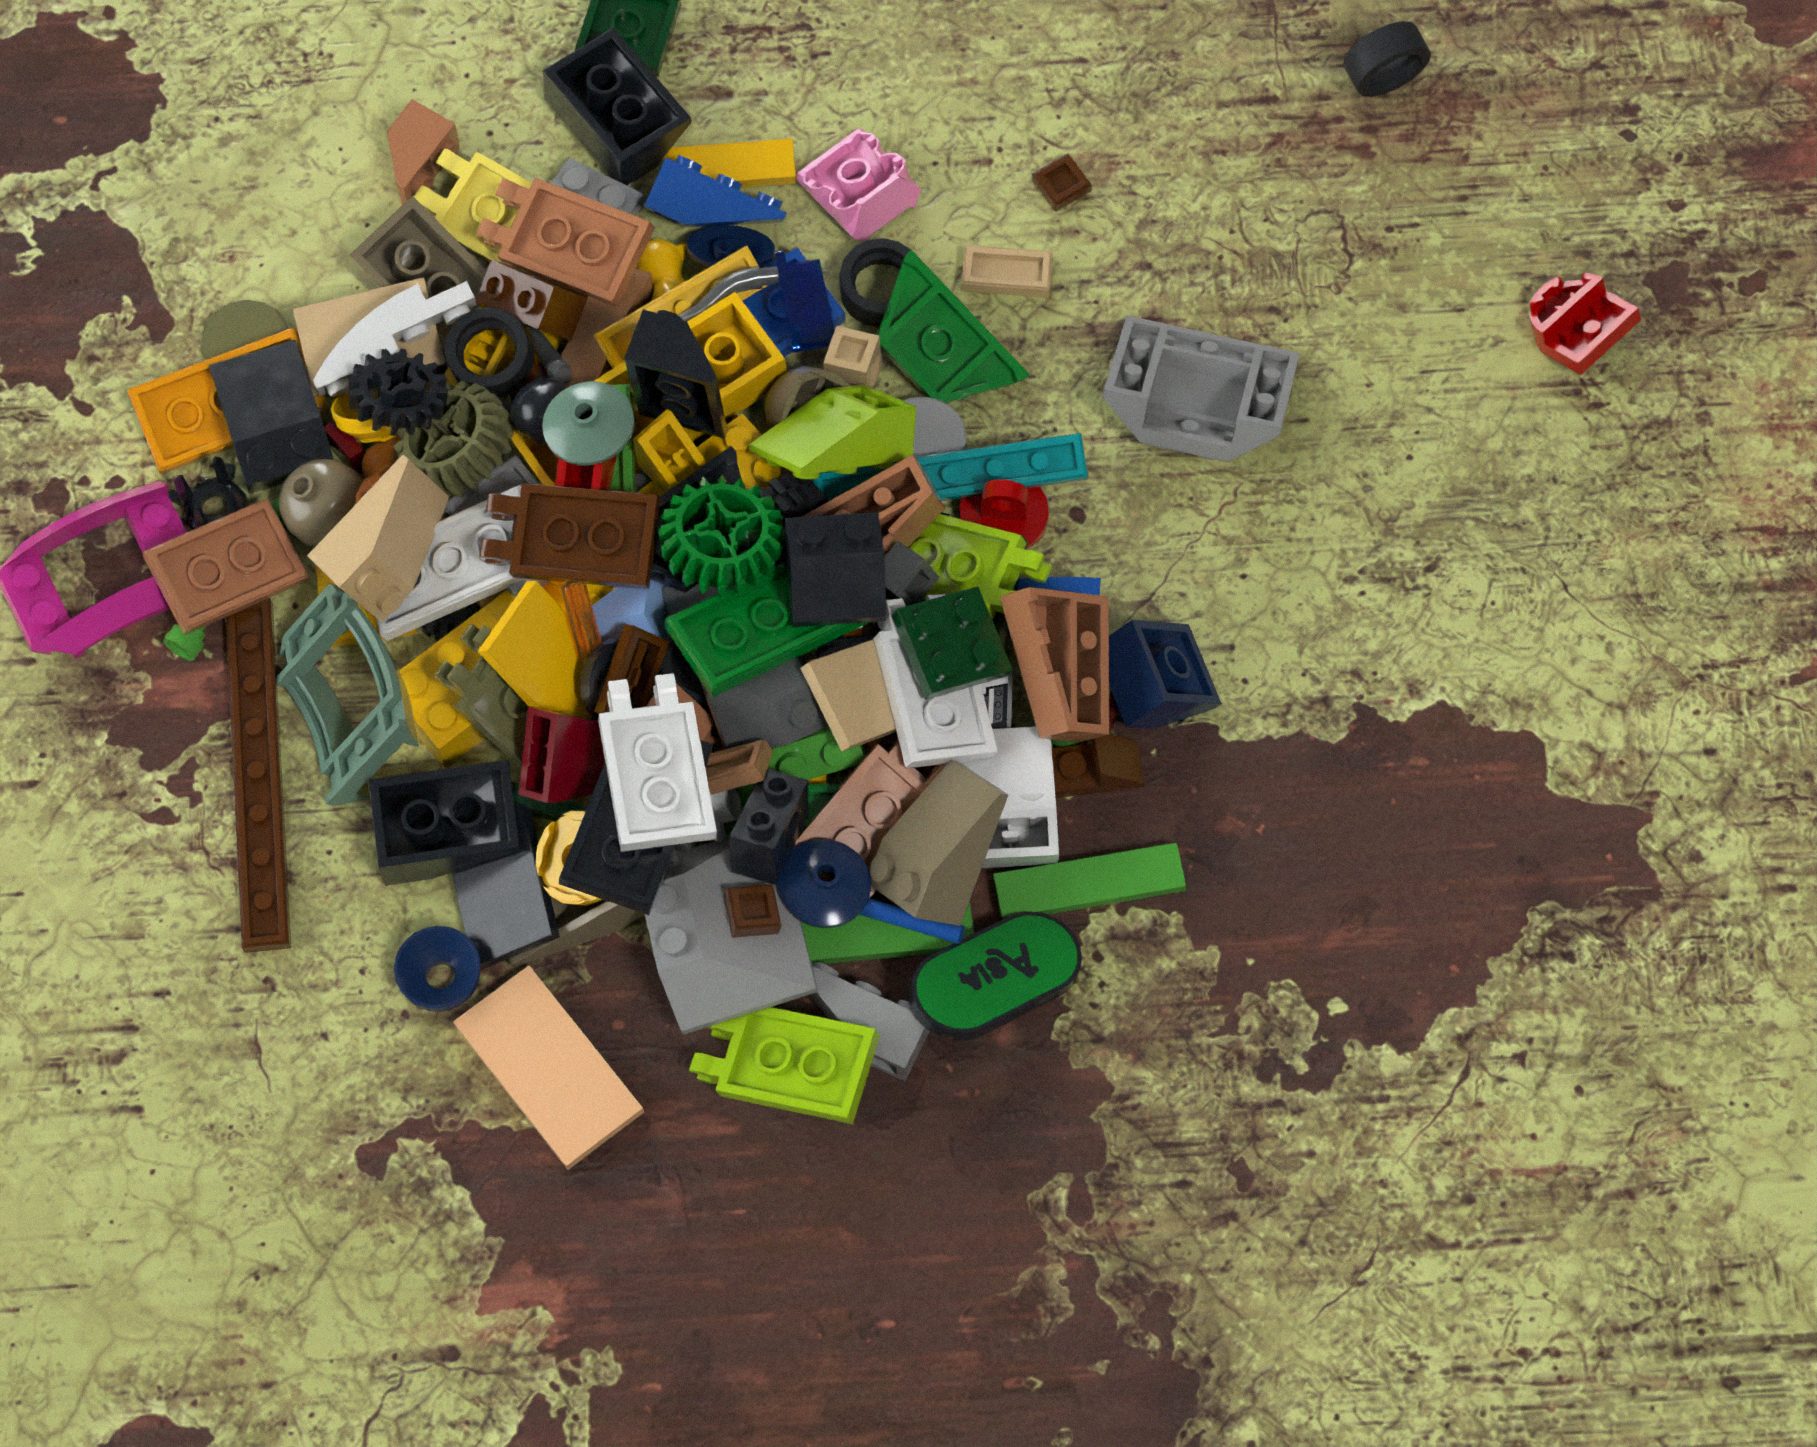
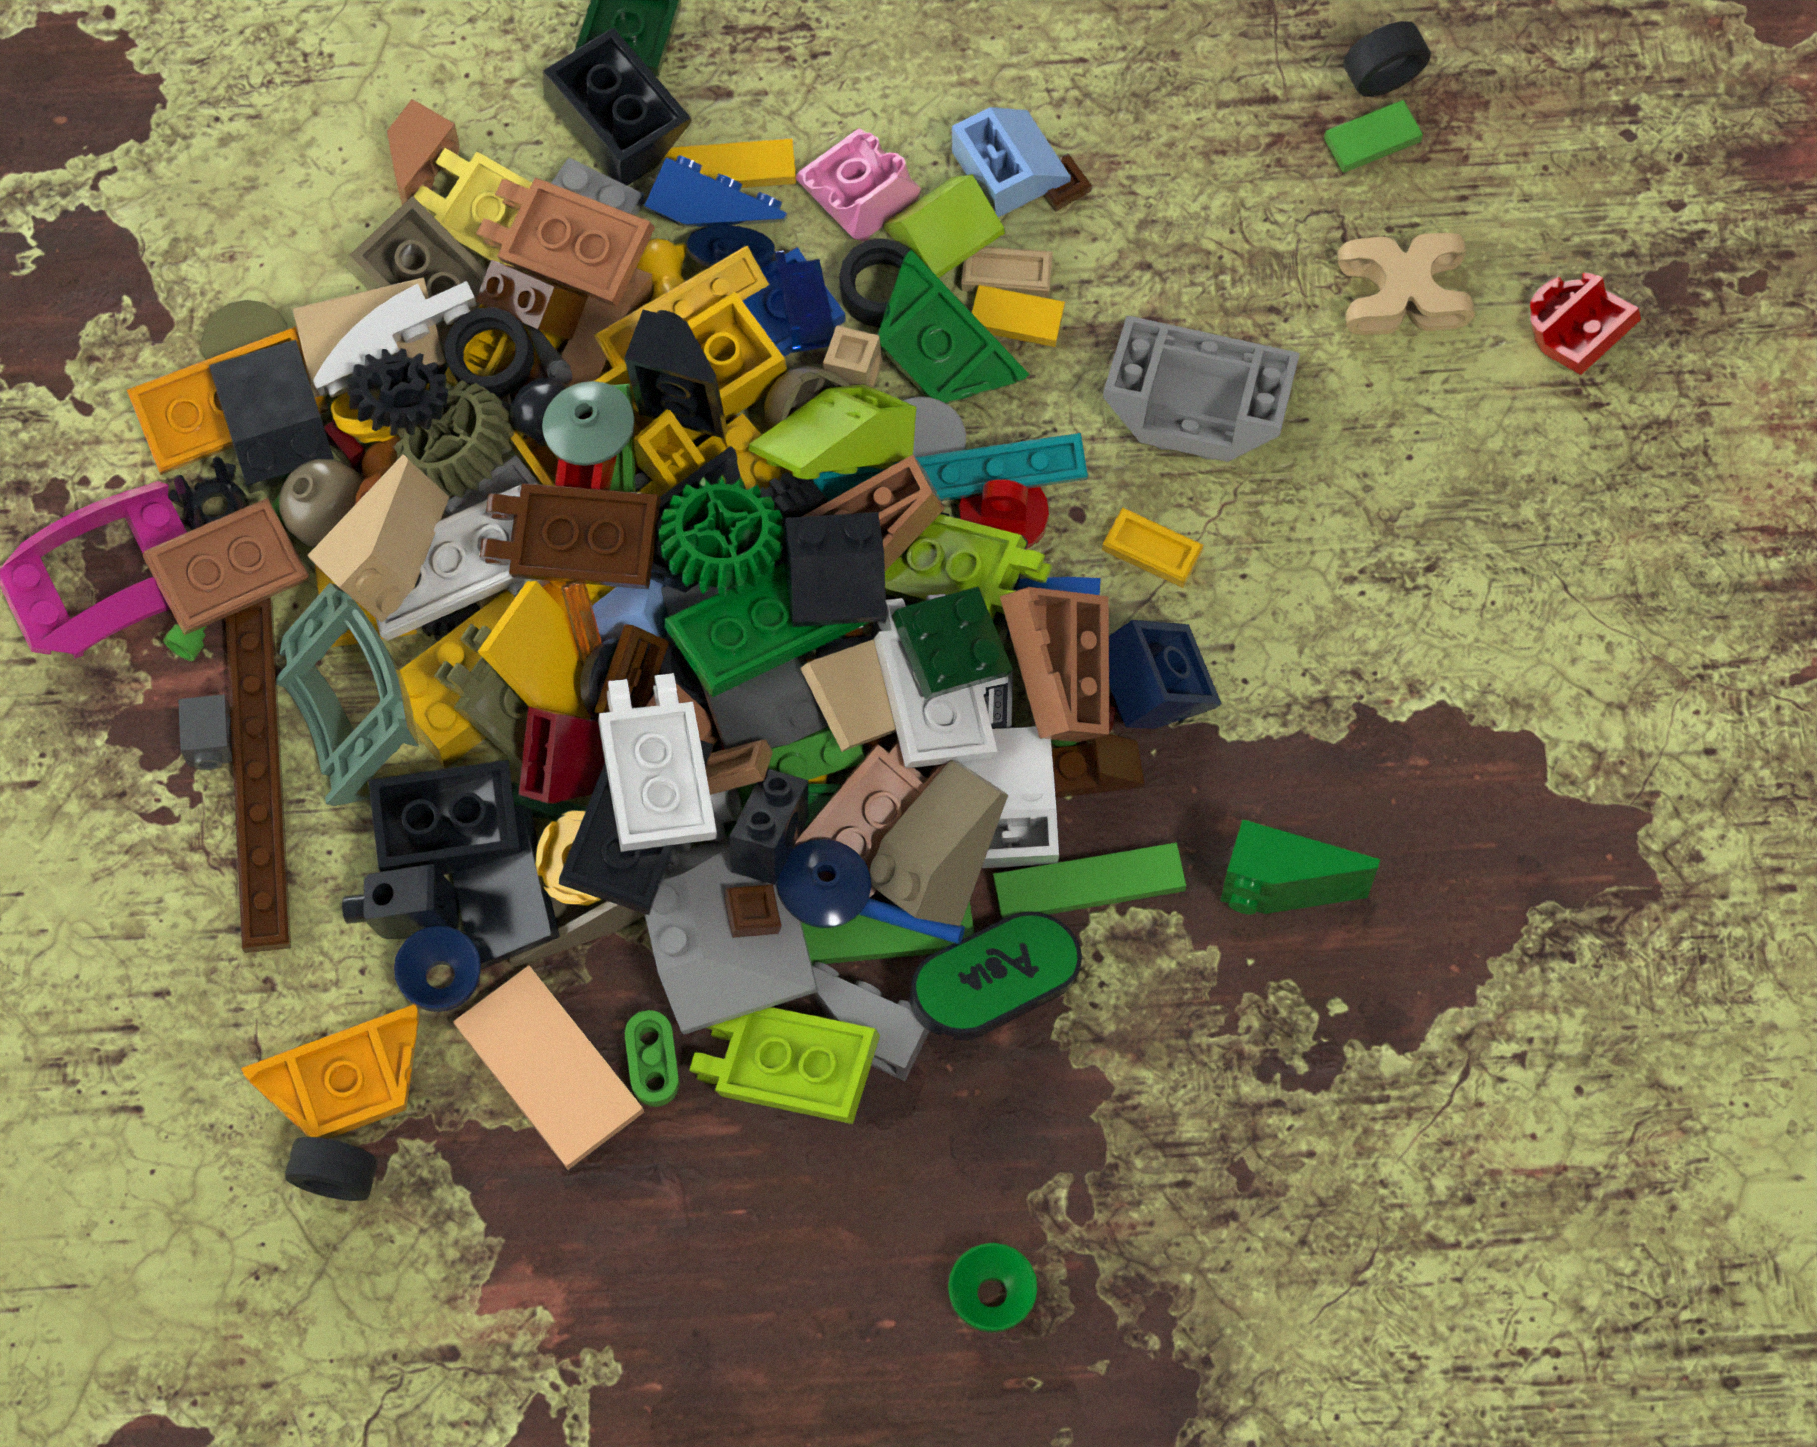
(205, 731): none -> dark grey brick
(331, 1168): none -> black tyre
(344, 1076): none -> light orange wing
(404, 902): none -> black torso
(651, 1060): none -> bright green plate
(738, 281): dark grey animal -> none
(907, 575): dark grey plate -> none
(947, 224): none -> lime slope
(998, 1264): none -> green piece
(1007, 157): none -> light blue slope
(1019, 315): none -> yellow tile
(1152, 547): none -> yellow tile
(1290, 872): none -> green slope
(1373, 136): none -> bright green tile
(1405, 283): none -> tan piece

